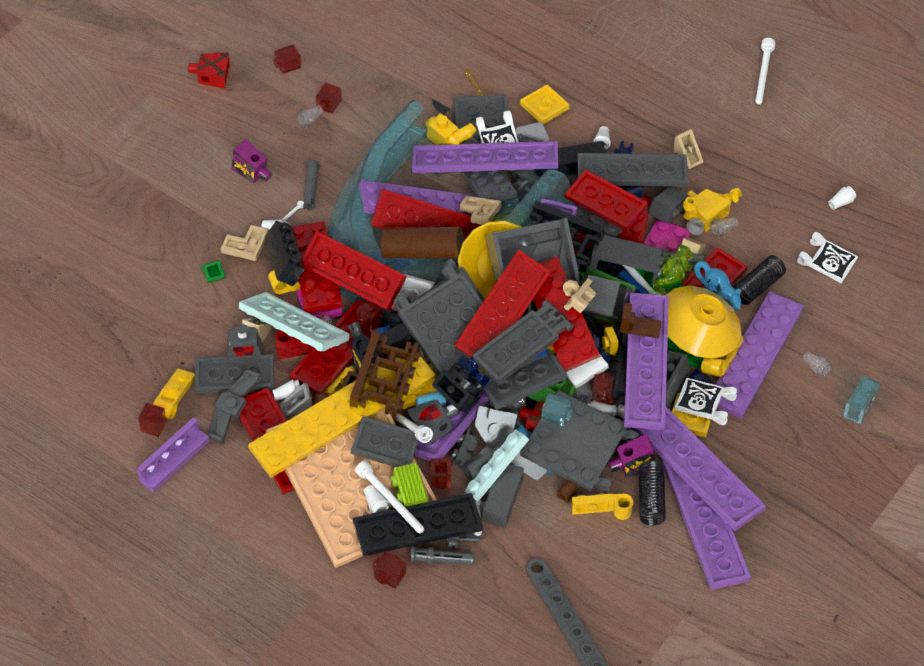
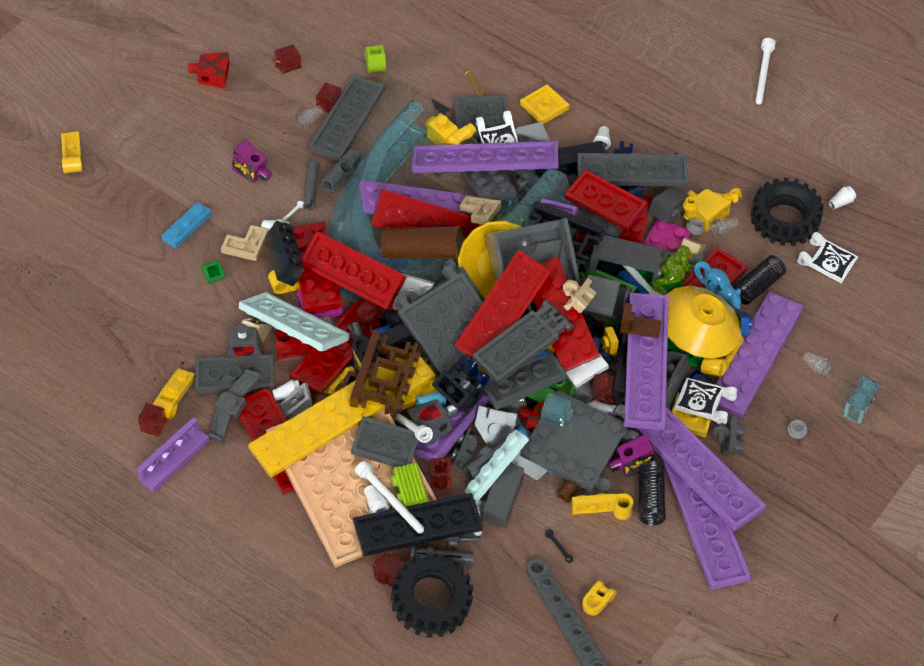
(71, 152): none -> yellow plate
(186, 225): none -> dark azure plate
(341, 170): none -> dark grey piece
(346, 118): none -> dark grey plate
(375, 59): none -> lime brick
(426, 619): none -> black tyre
(550, 534): none -> black hinge
(594, 603): none -> yellow plate
(686, 144): tan slope -> none
(727, 436): none -> dark grey hips
(745, 323): none -> blue plate
(789, 194): none -> black tyre
(797, 429): none -> light grey plate

